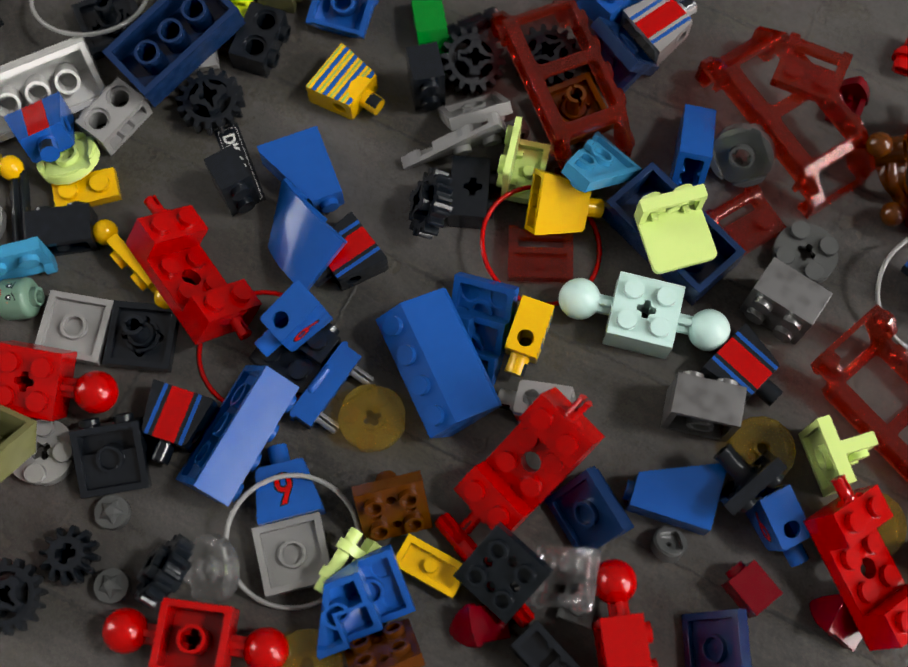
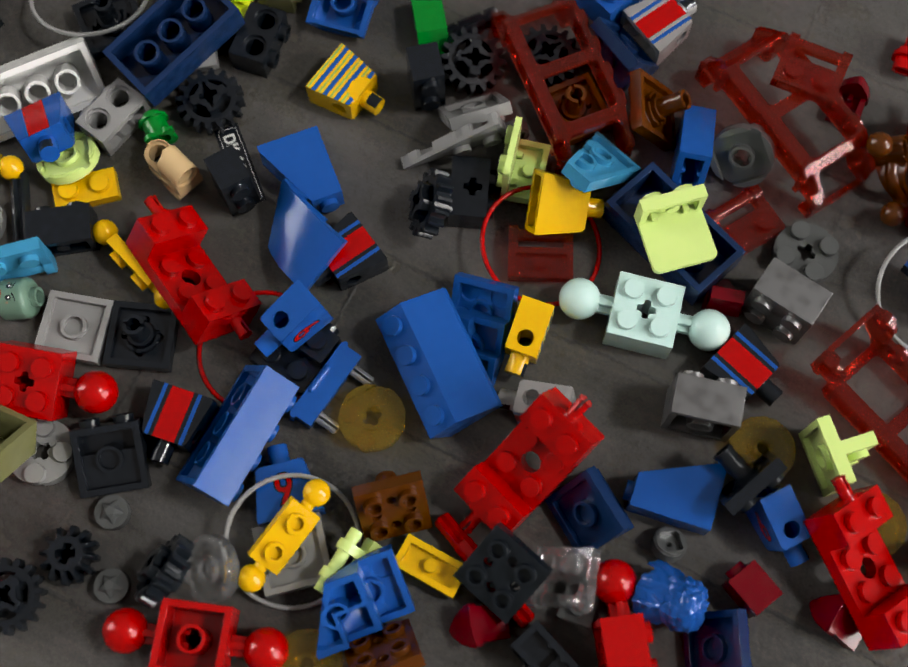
(155, 126): none -> green brick
(173, 168): none -> tan piece
(283, 535): none -> yellow plate
(655, 109): none -> reddish brown plate
(670, 598): none -> blue hair
(724, 299): none -> dark red tile

